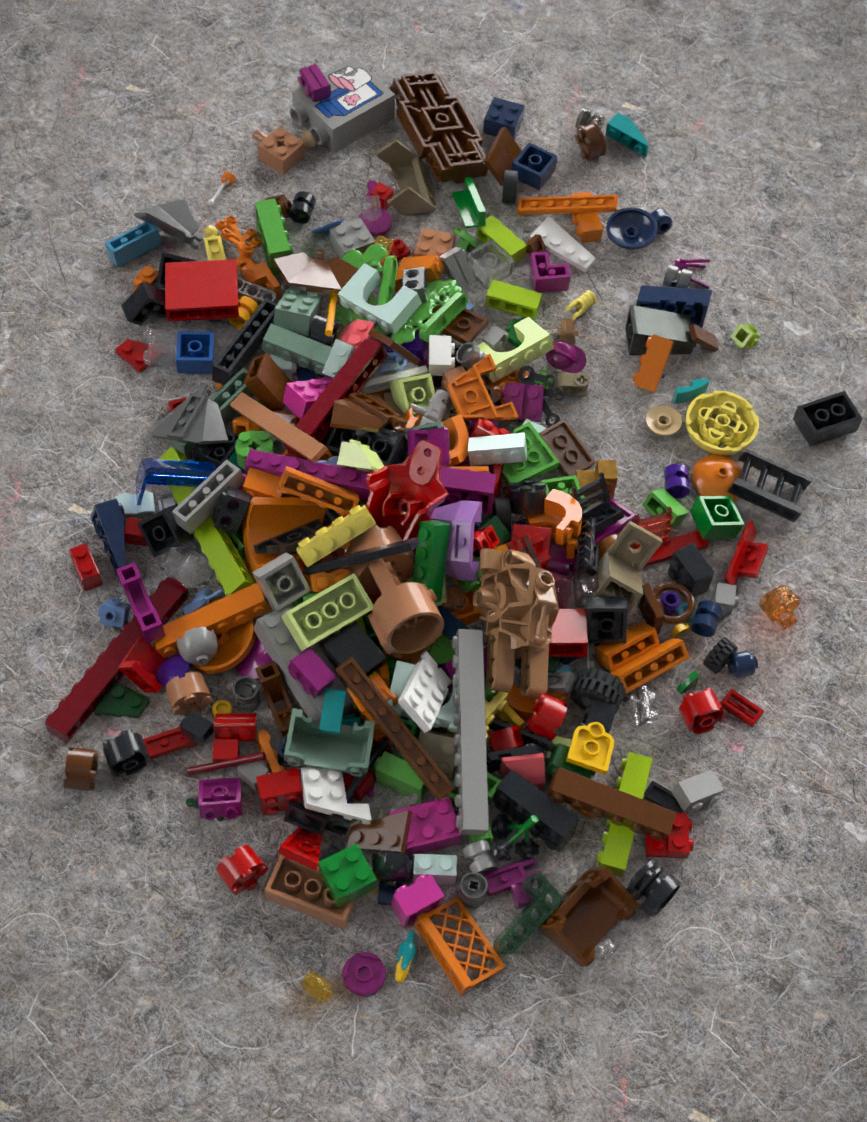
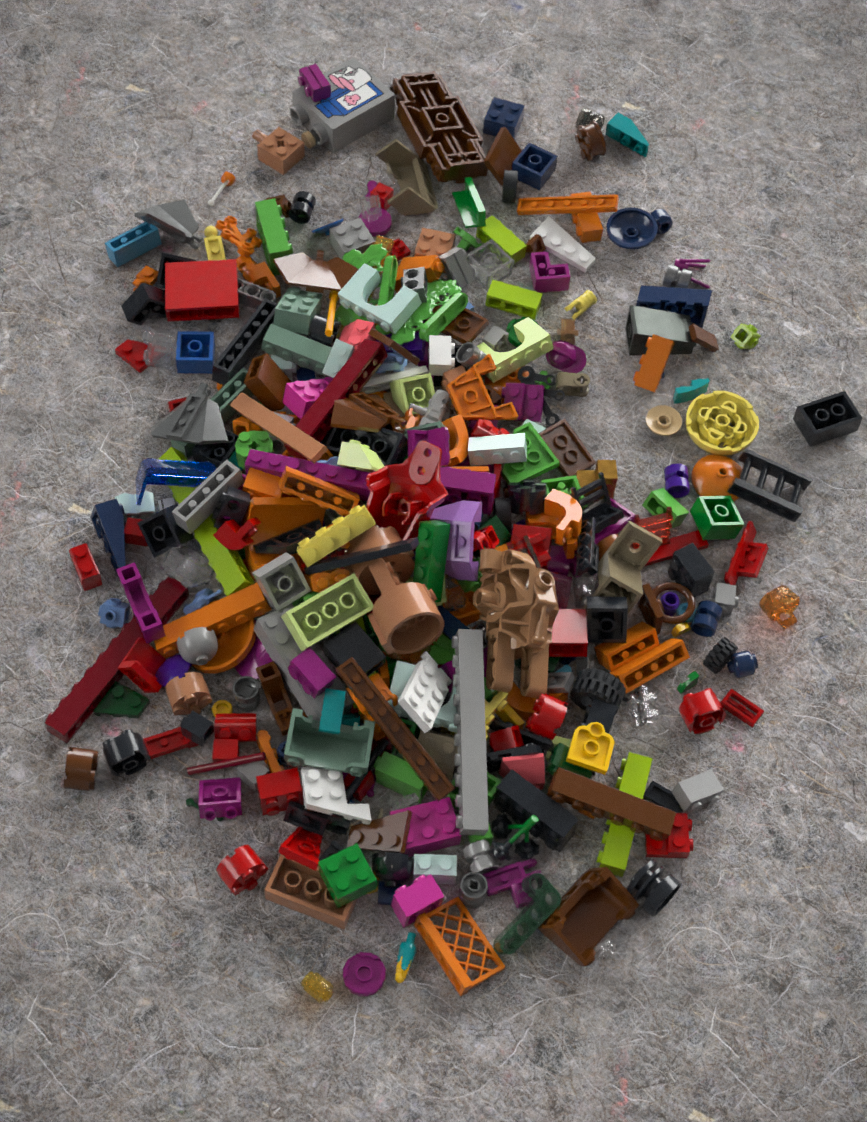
(236, 537): none -> red brick
(246, 309): light orange wheel -> none

